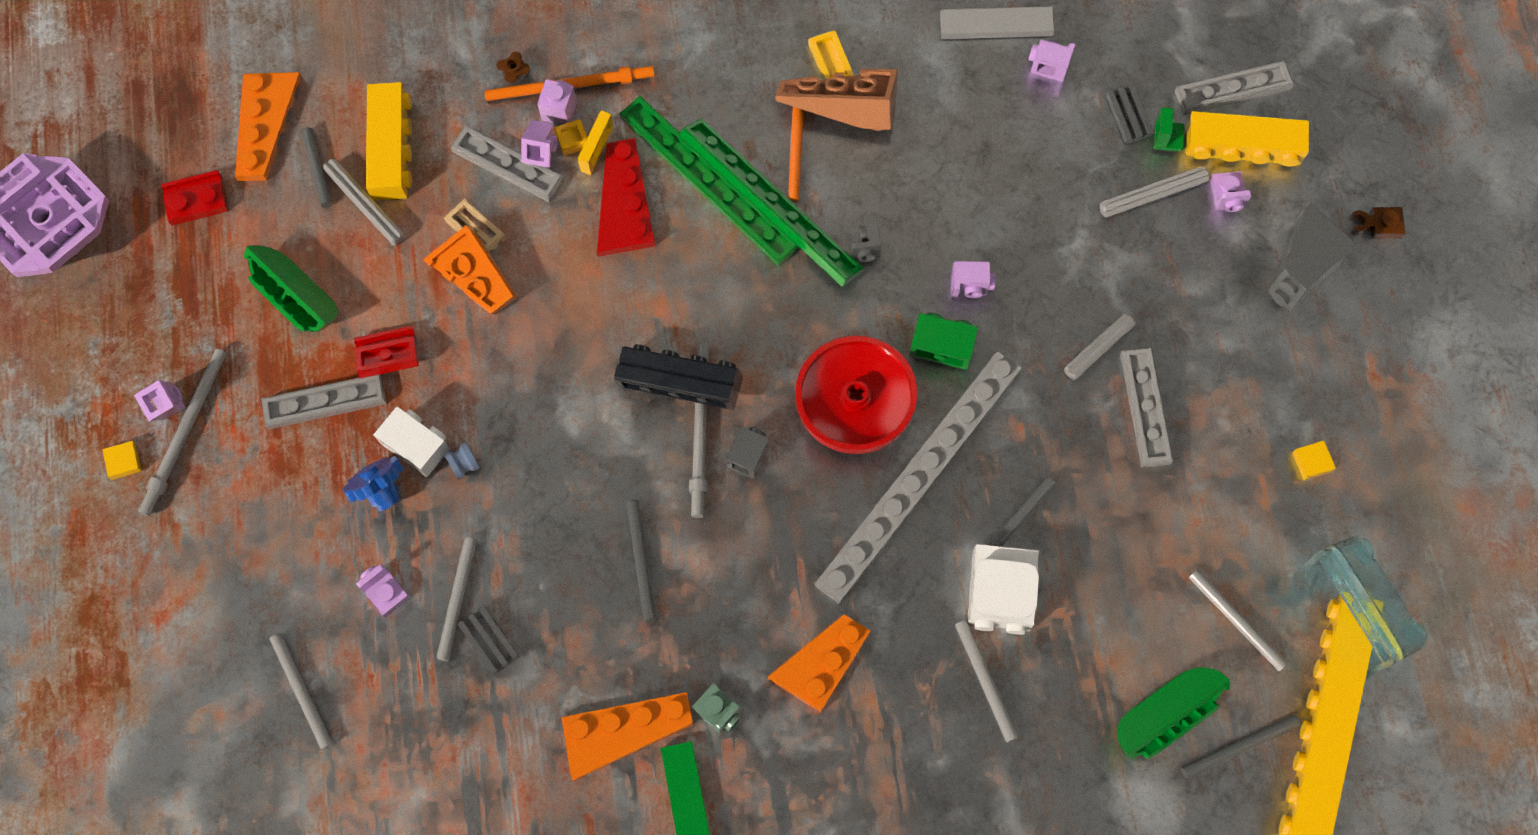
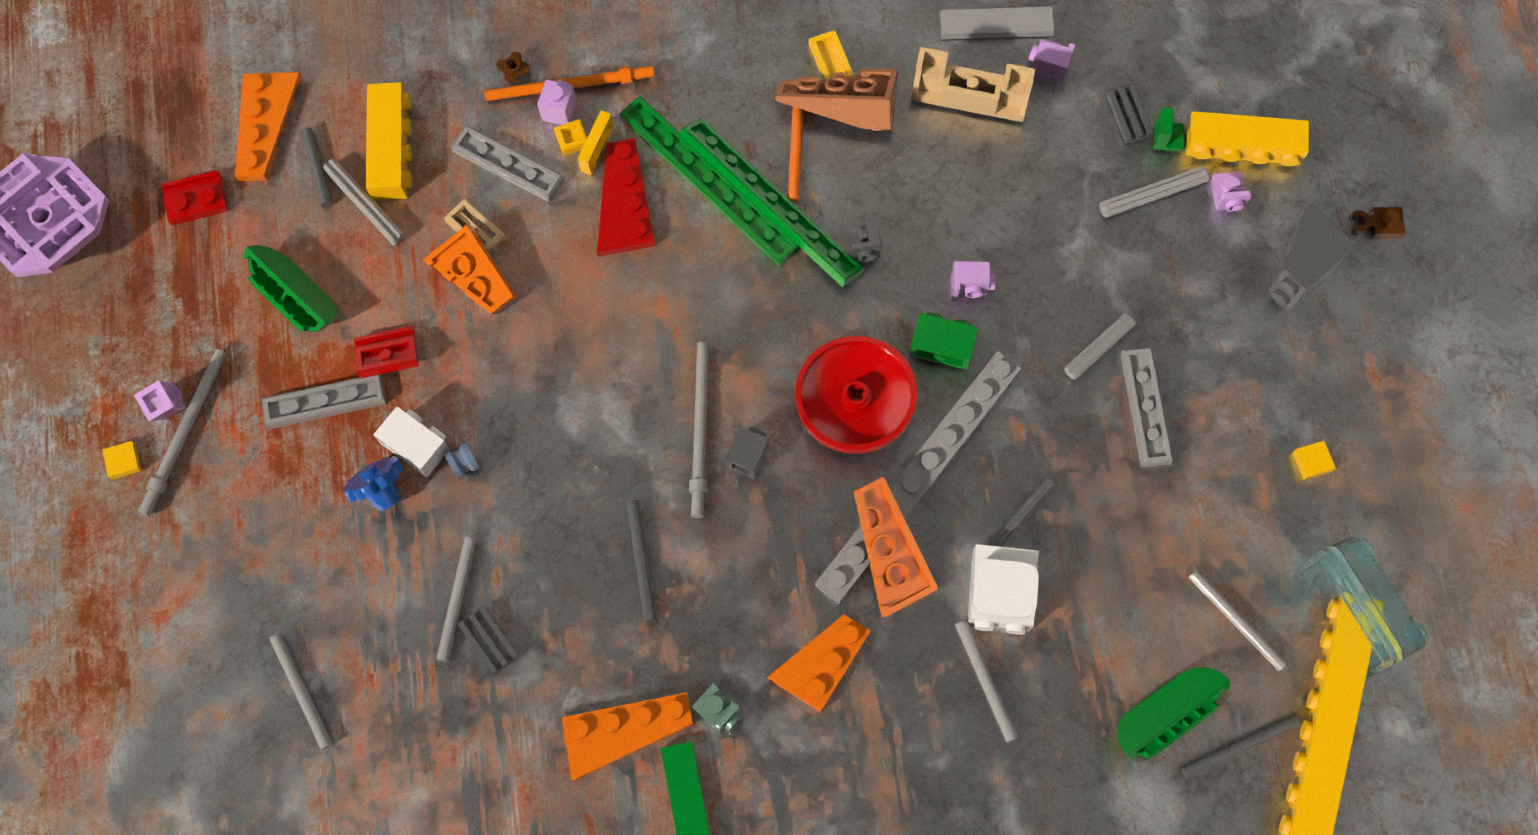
(382, 589): lavender bracket -> none
(538, 144): lavender brick -> none
(679, 377): black brick -> none
(893, 554): none -> orange wing
(972, 89): none -> tan bracket
(1234, 87): light grey tile -> none

